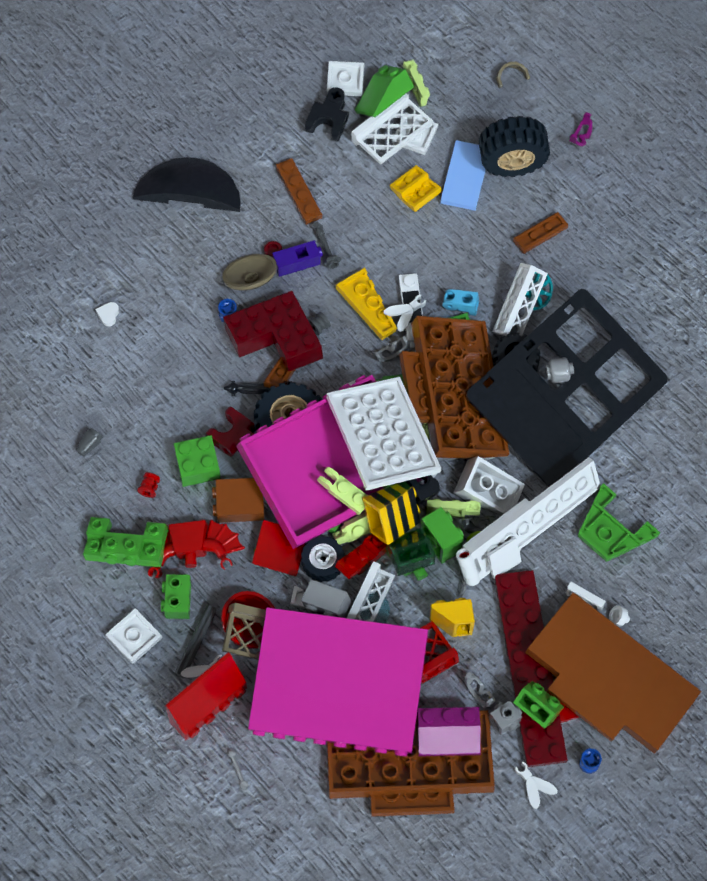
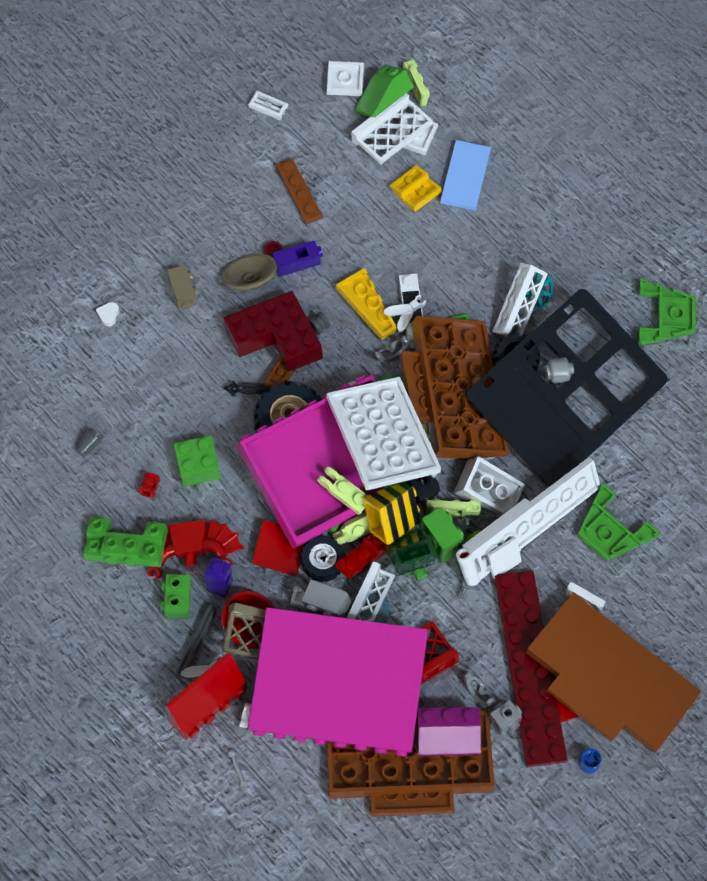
(133, 636): white plate -> none
(181, 285): none -> dark tan brick
(189, 181): black brick -> none
(218, 577): none -> dark purple brick
(226, 307): blue wheel -> none
(229, 440): dark red piece -> none
(238, 500): dark orange brick -> none
(246, 715): none -> white tile
(266, 107): none -> white tile
(329, 113): black piece -> none
(332, 260): dark grey piece -> none
(453, 616): yellow slope -> none
(461, 301): medium azure leg -> none
(514, 146): black wheel -> none
(519, 66): dark tan helmet -> none
(534, 784): white piece -> none
(538, 704): bright green brick -> none
(540, 232): dark orange tile -> none
(587, 121): magenta helmet -> none
(619, 615): white tile -> none
(675, 313): none -> bright green wing

